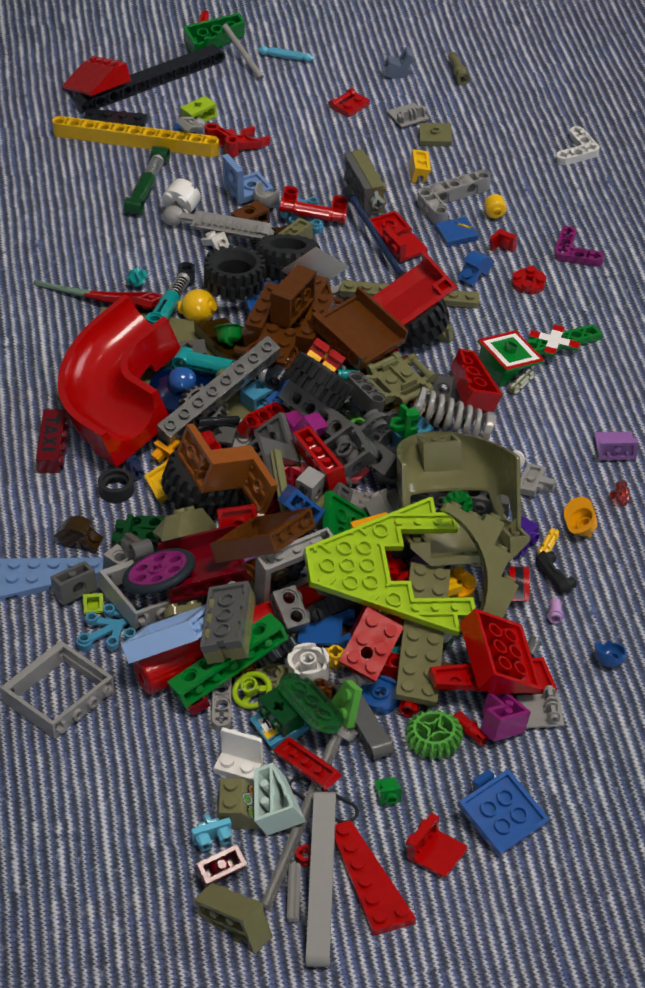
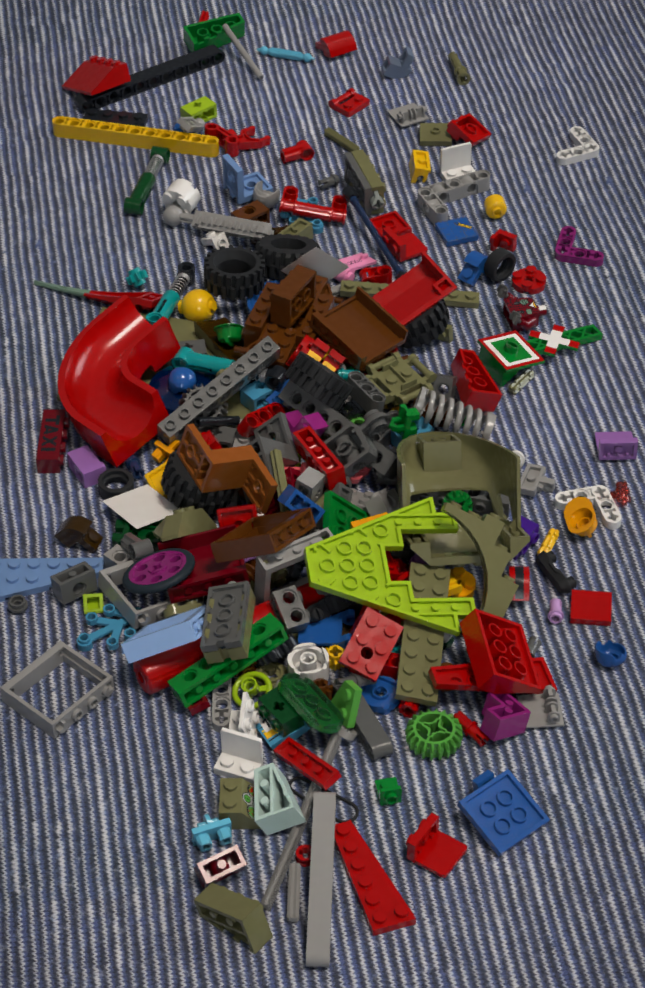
(17, 604): none -> dark grey plate
(85, 465): none -> medium lavender brick
(141, 506): none -> white sticker
(246, 718): none -> white bracket
(301, 150): none -> red piece
(304, 346): none -> red plate
(332, 180): none -> dark grey pin
(337, 44): none -> red brick
(341, 140): none -> olive axle
(354, 262): none -> bright pink door
(378, 274): none -> red piece
(455, 161): none -> white bracket
(468, 129): none -> red plate
(493, 262): none -> black tyre
(520, 312): none -> dark red torso
(591, 607): none -> red tile
(594, 494): none -> white beam

